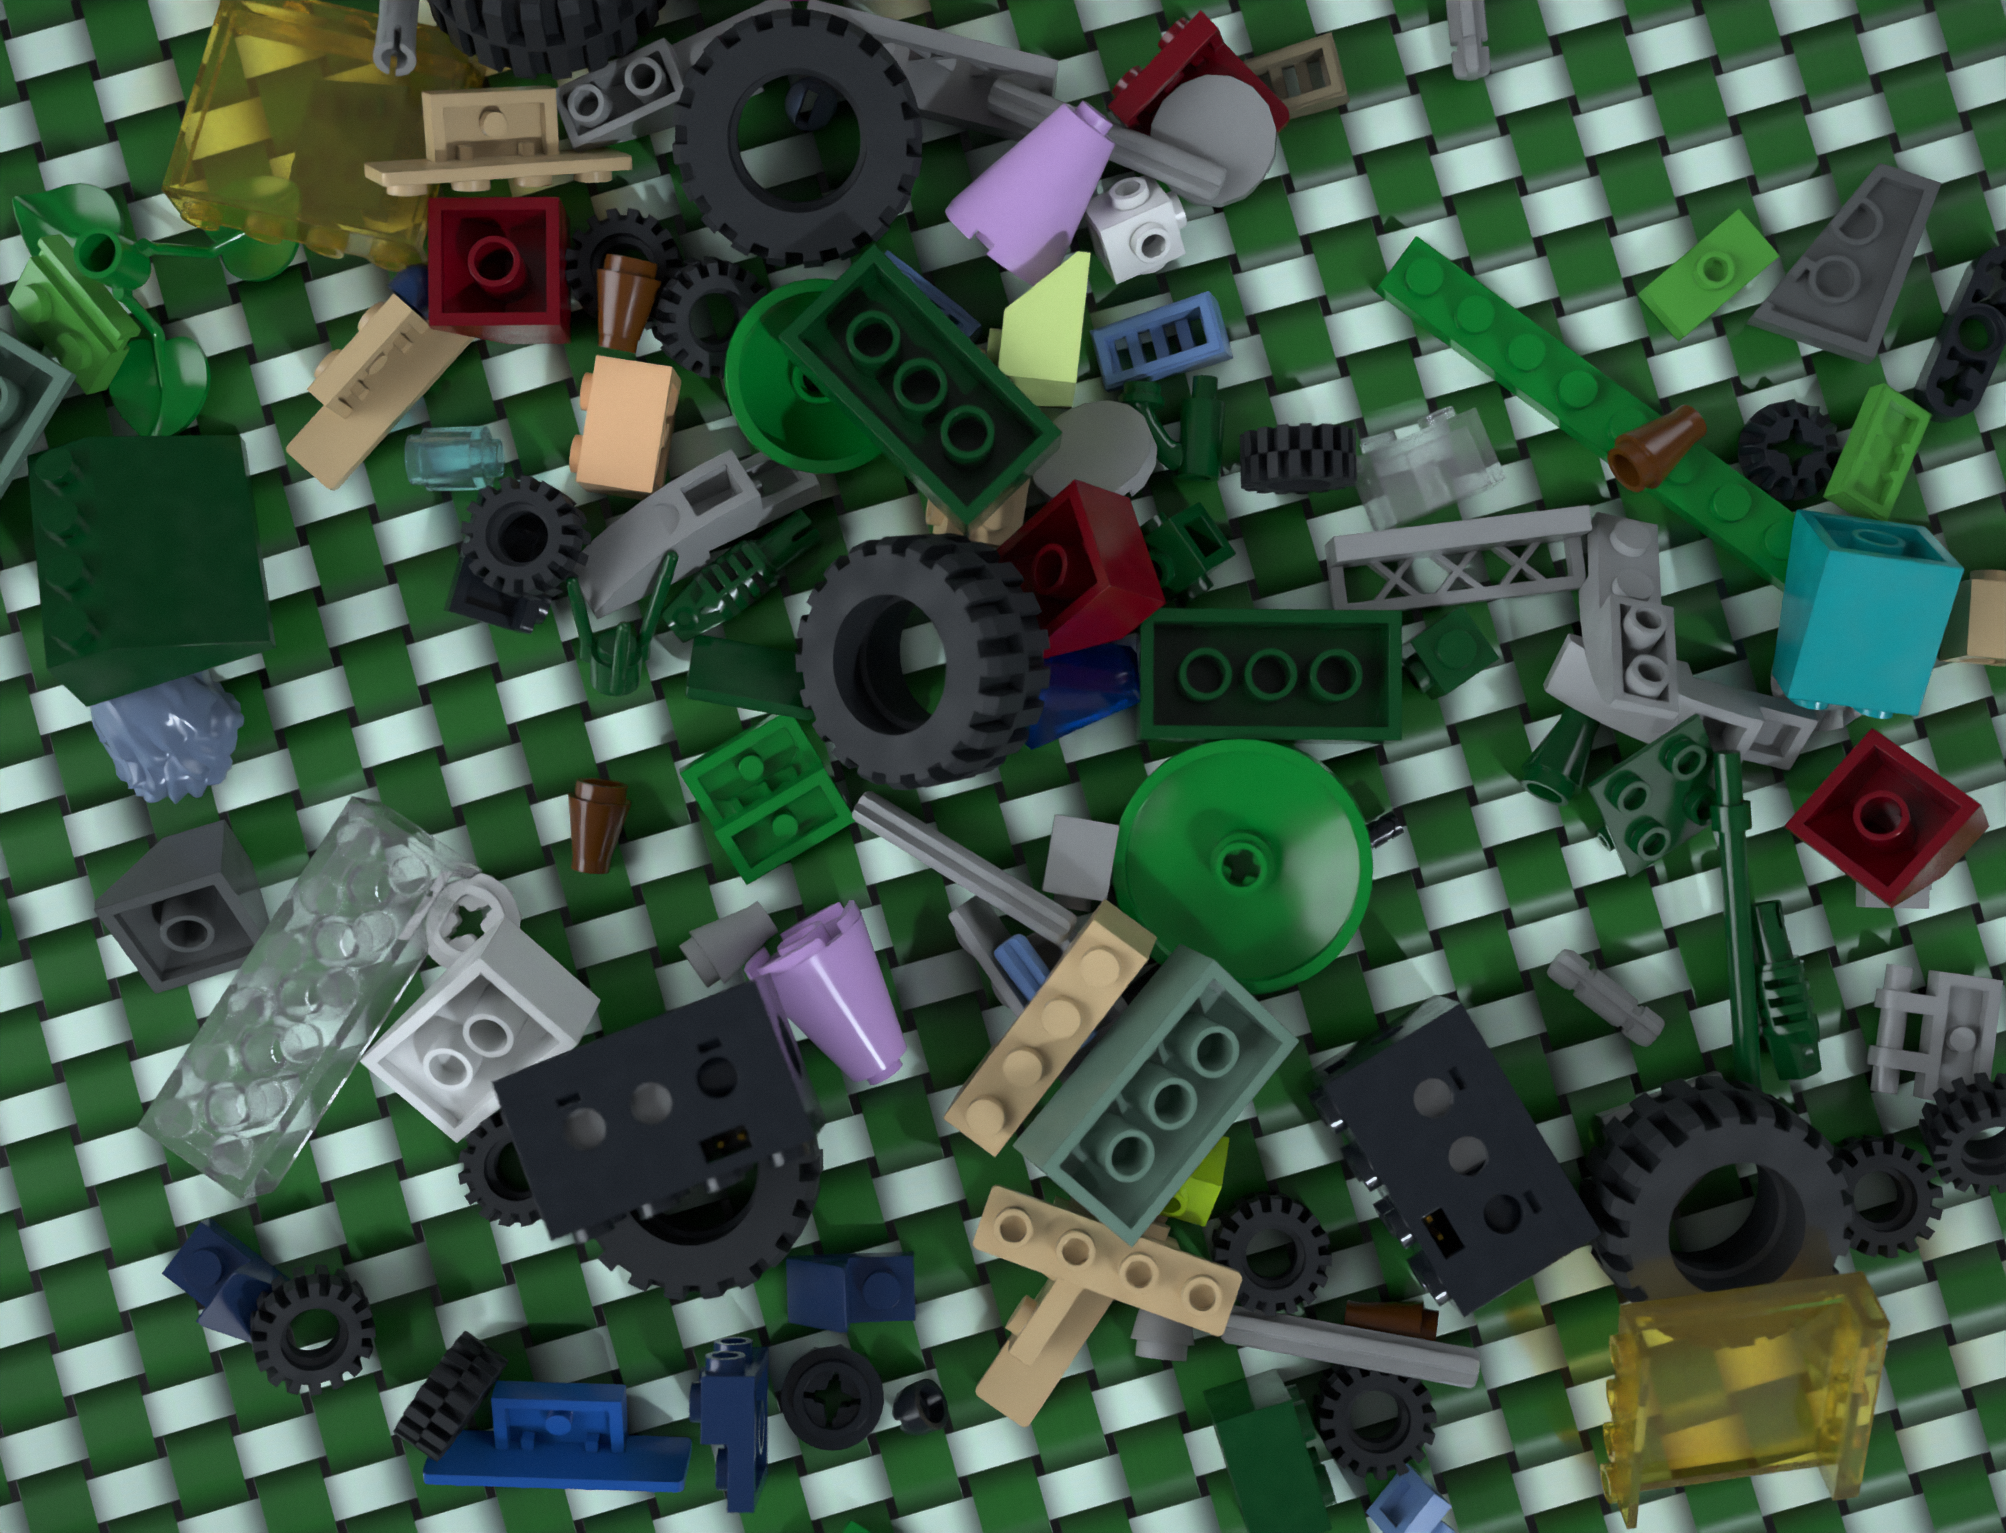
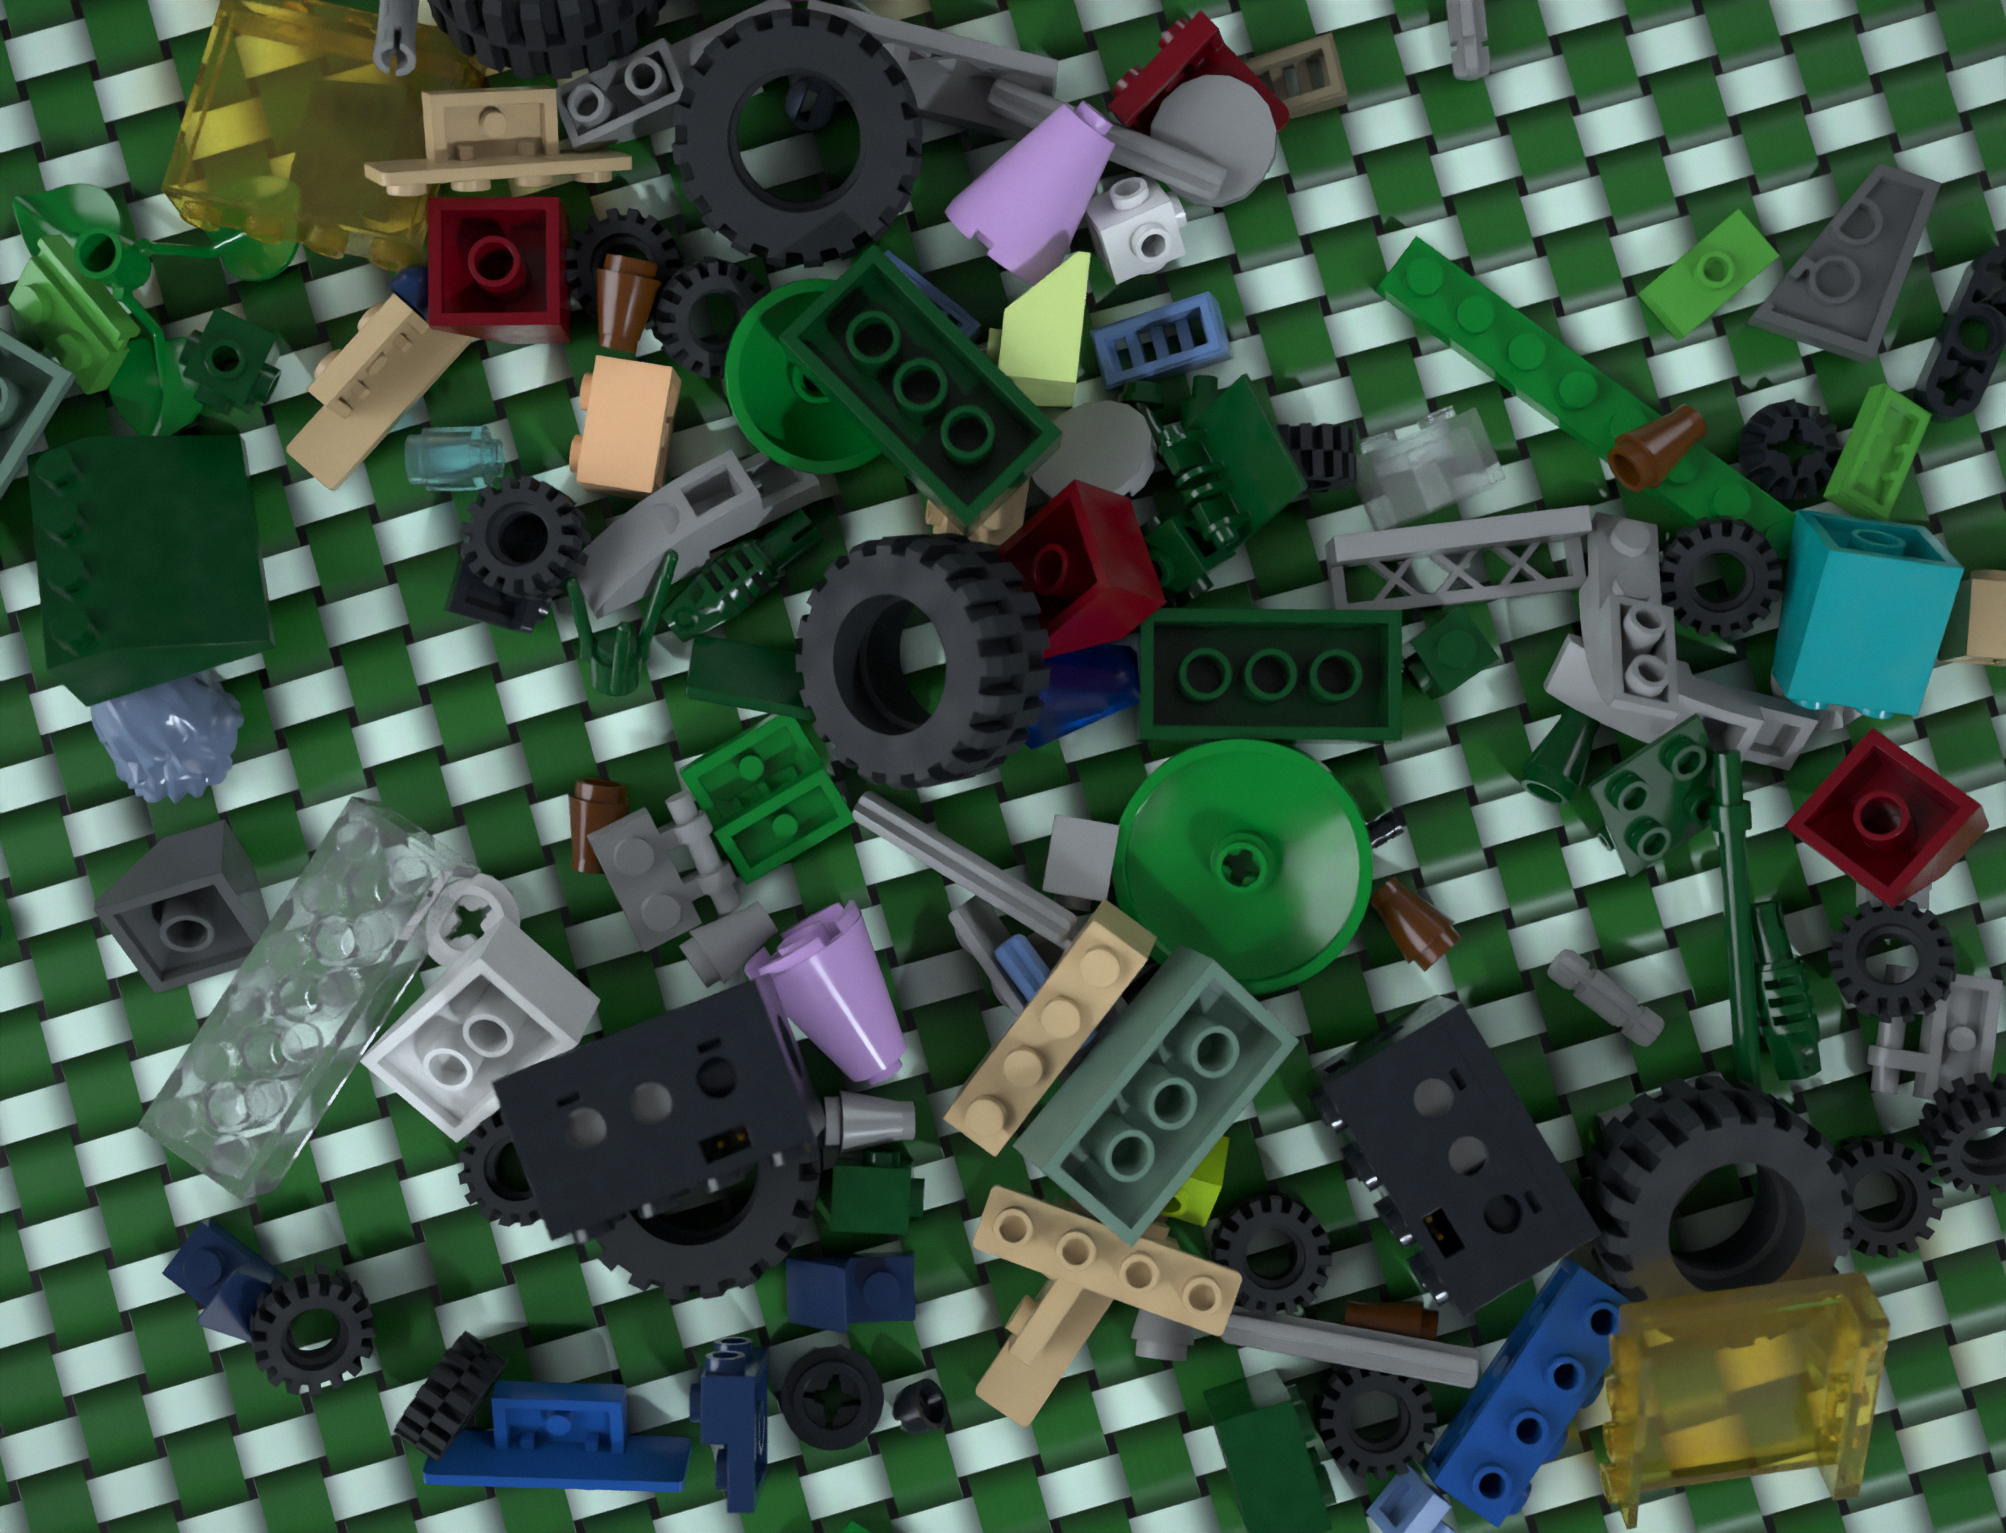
(229, 341): none -> dark green brick
(645, 878): none -> light grey plate
(865, 1121): none -> light grey cone
(875, 1193): none -> dark green brick
(1234, 465): none -> dark green hinge
(1414, 924): none -> reddish brown cone
(1529, 1395): none -> blue brick
(1726, 614): none -> black tyre
(1899, 999): none -> black tyre

